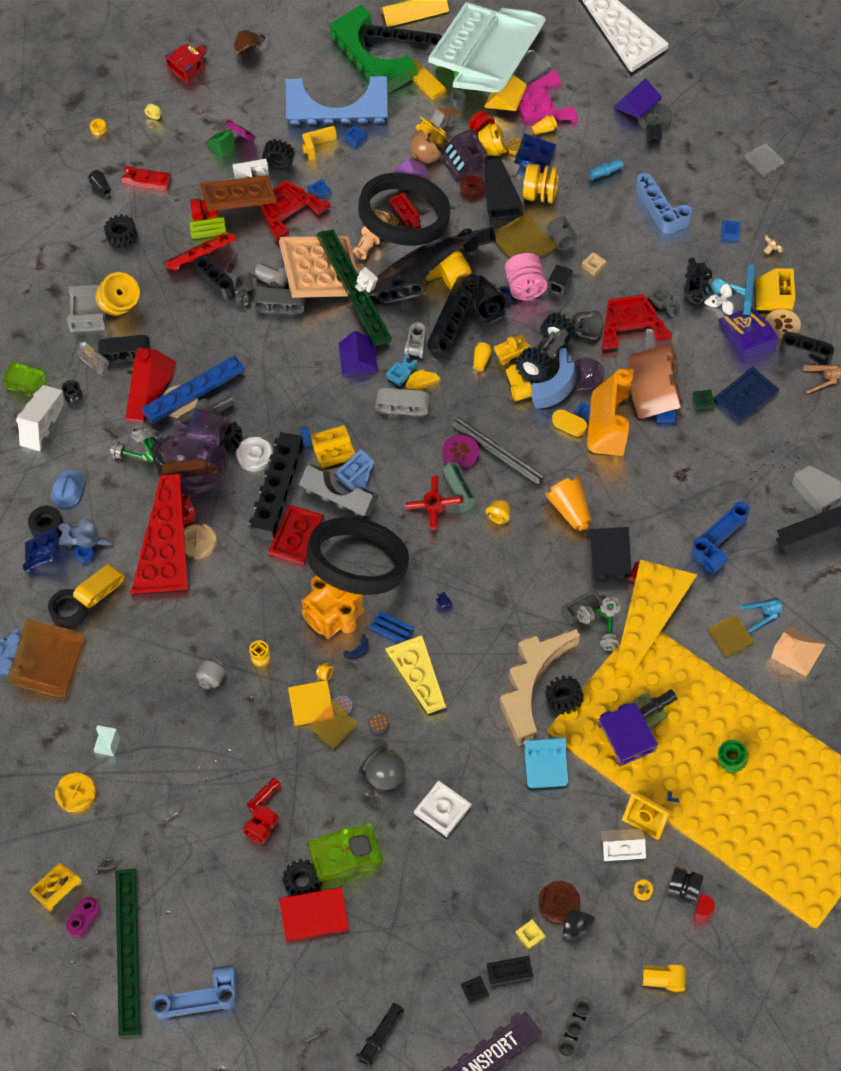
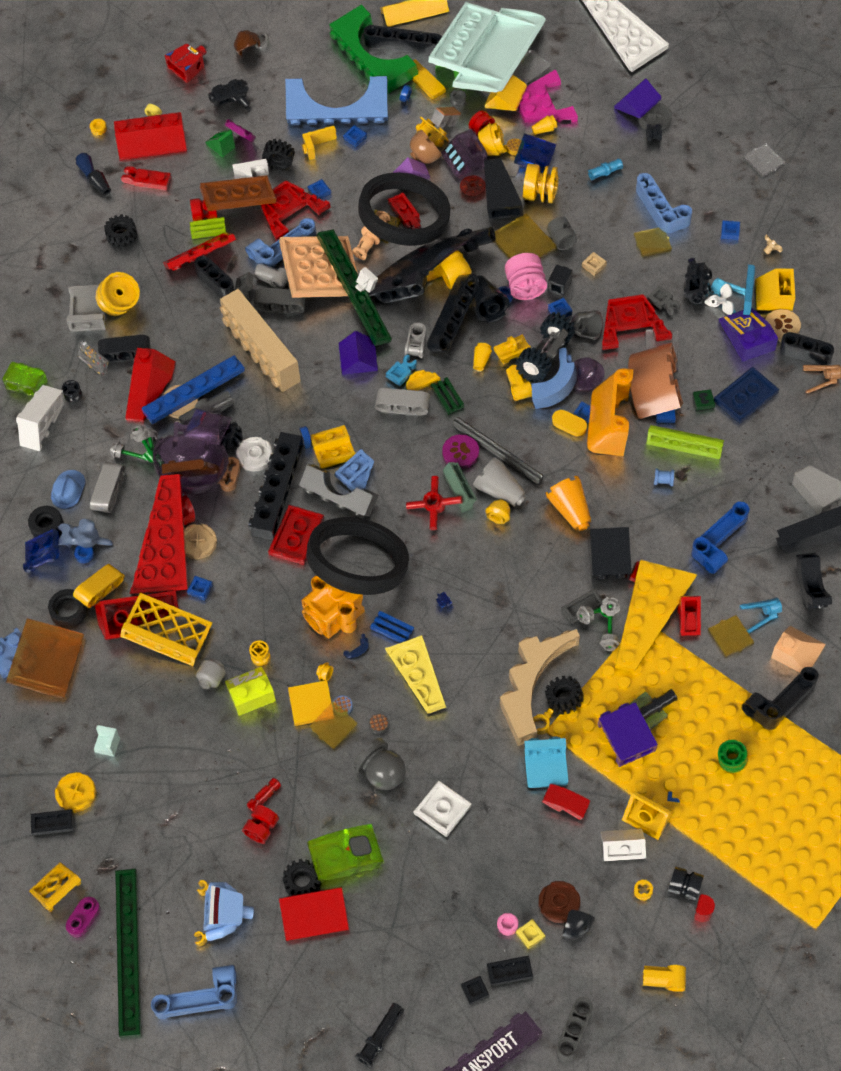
(52, 822): none -> black plate
(85, 163): none -> dark blue cone
(107, 487): none -> light grey beam
(115, 612): none -> red wedge
(150, 136): none -> red slope
(163, 644): none -> yellow fence
(199, 588): none -> blue tile
(222, 911): none -> light blue torso
(232, 92): none -> black brick
(234, 475): none -> medium nougat beam
(250, 691): none -> neon yellow slope
(259, 340): none -> tan brick
(272, 254): none -> medium blue piece
(405, 93): none -> blue tile
(441, 384): none -> dark green tile
(500, 483): none -> light grey cone
(507, 924): none -> bright pink tile
(545, 718): none -> yellow piece
(560, 306): none -> blue tile
(567, 800): none -> red slope
(652, 242): none -> clear yellow piece
(664, 477): none -> medium blue bush
(685, 442): none -> lime fence
(690, 615): none -> red slope
(761, 708): none -> black piece
(811, 581): none -> black arch

